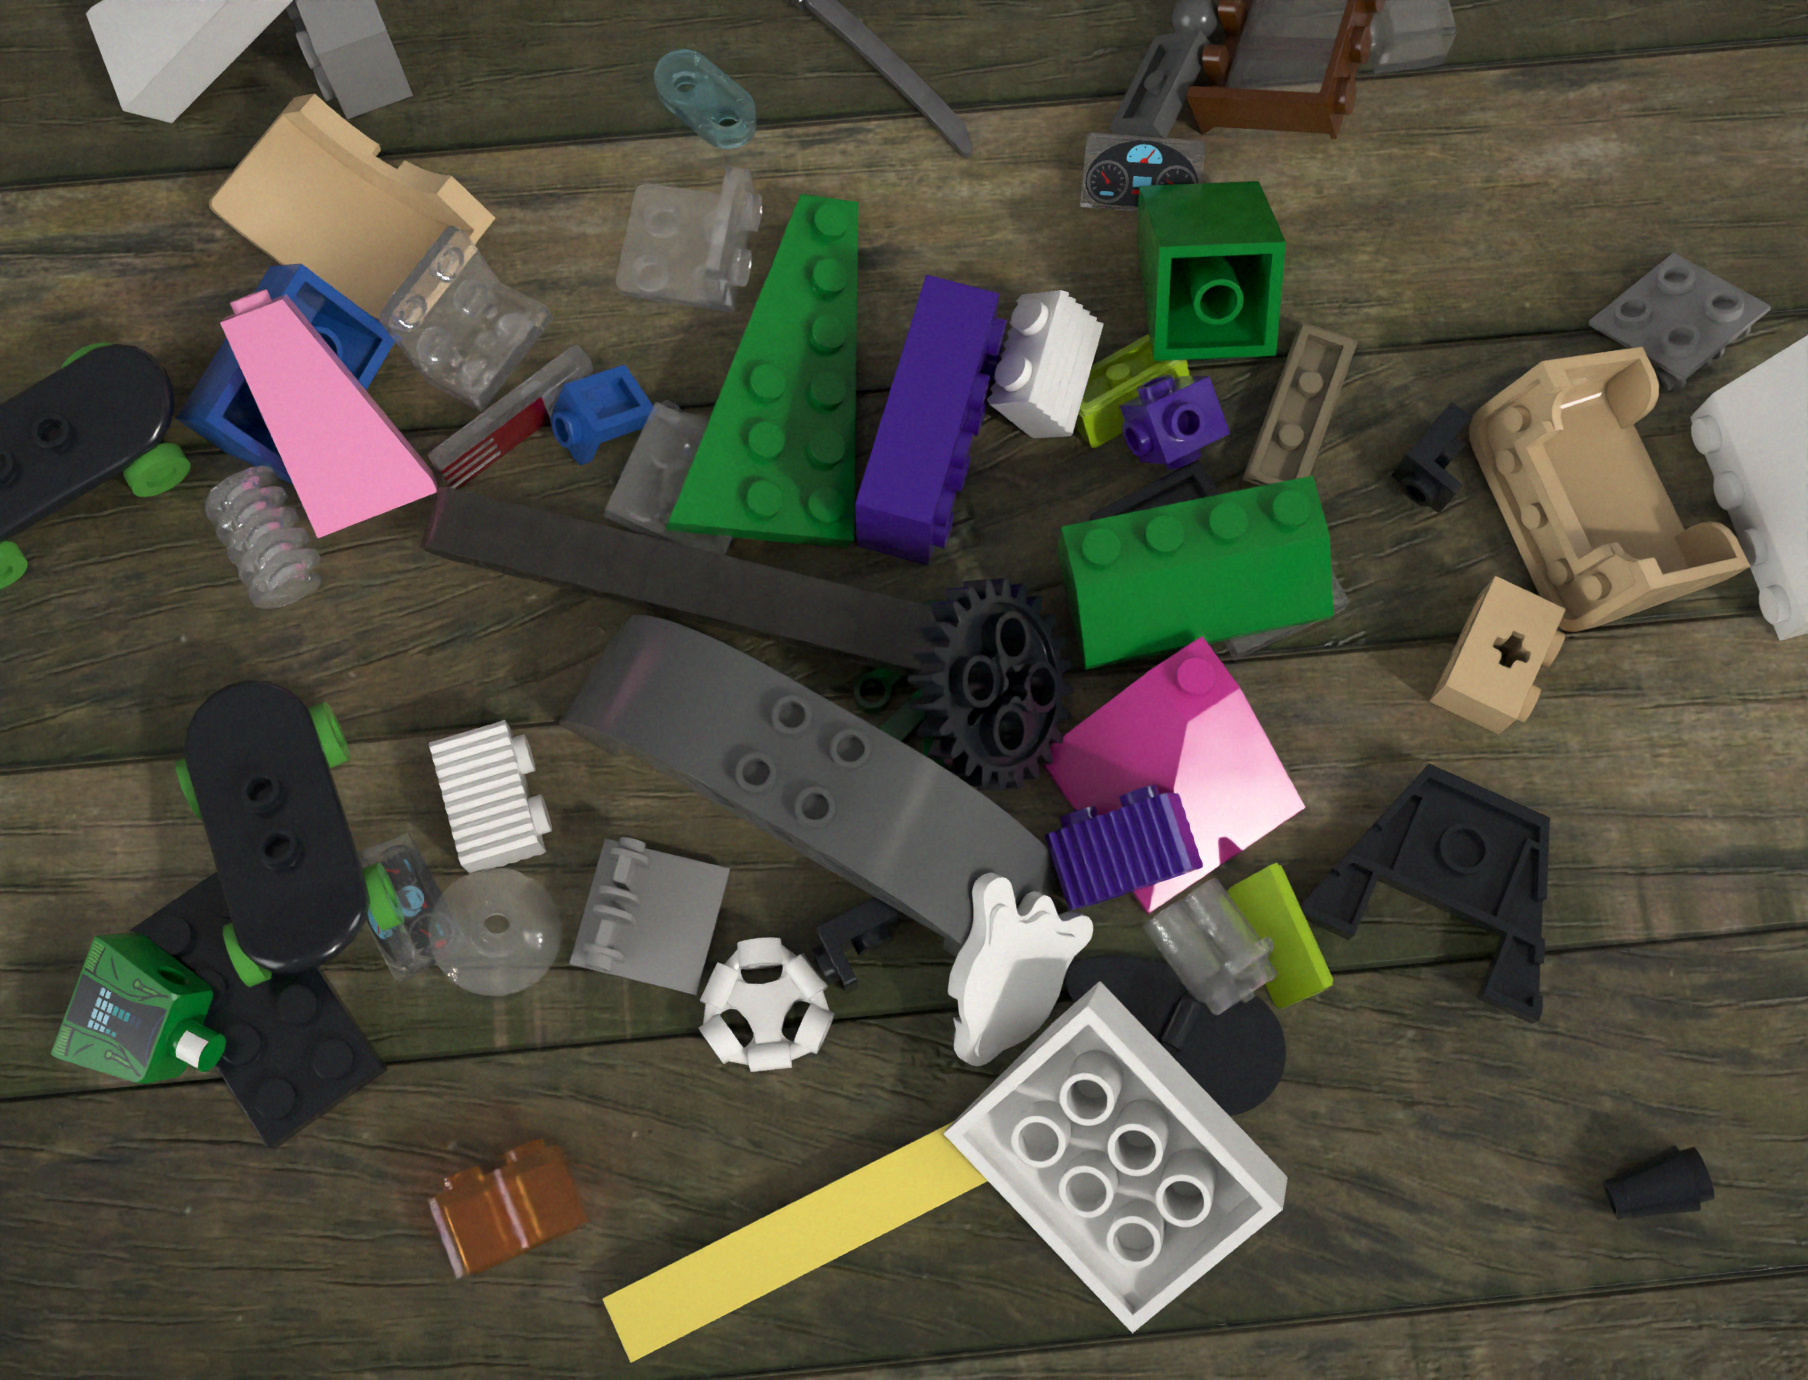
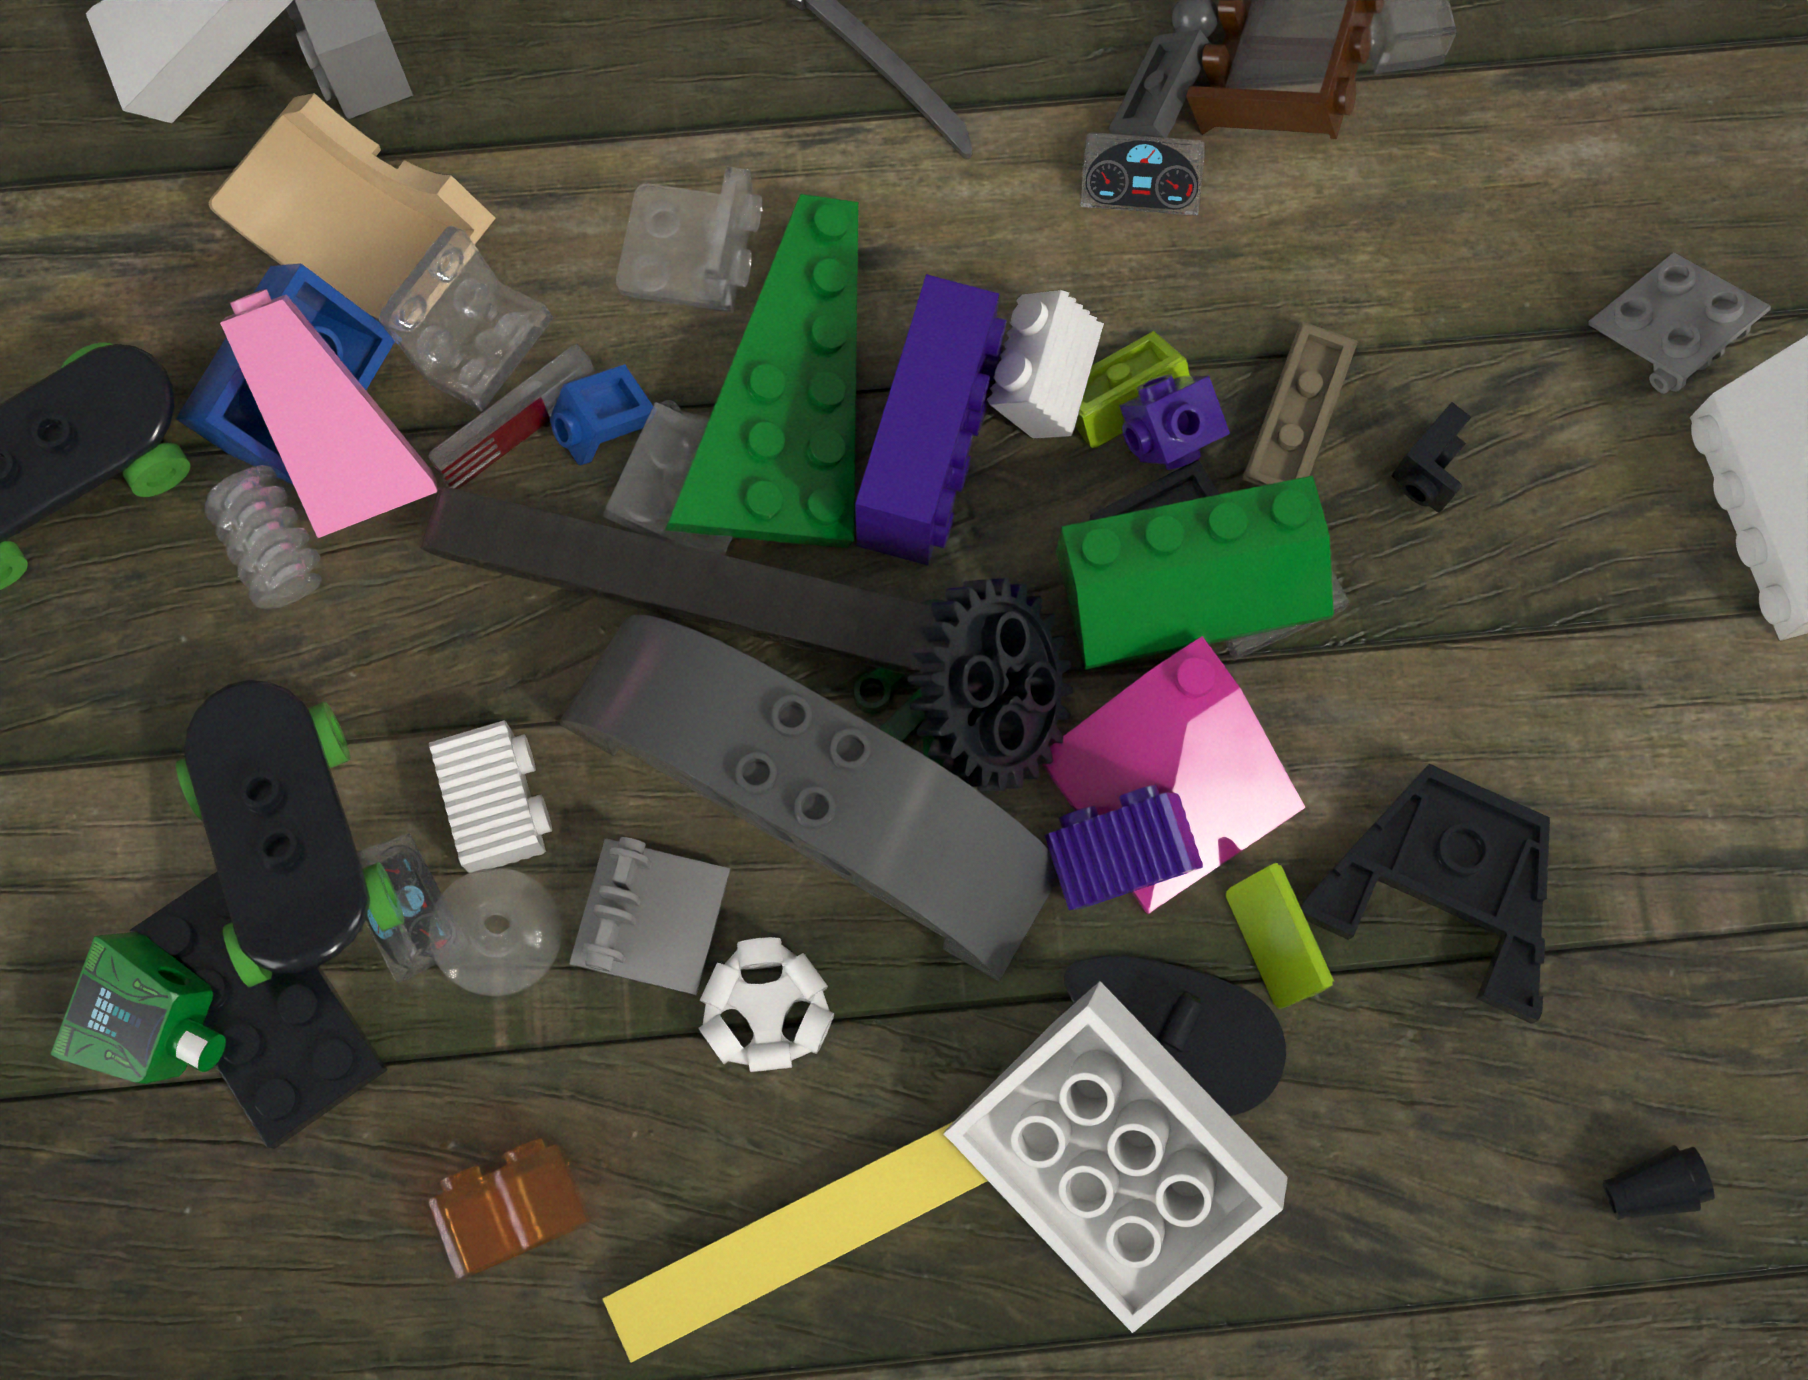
(709, 102): clear light blue plate -> none
(858, 928): black bracket -> none
(1010, 967): white tile -> none
(1210, 270): green slope -> none
(1213, 947): clear piece -> none
(1473, 679): tan brick -> none
(1587, 494): tan windscreen -> none

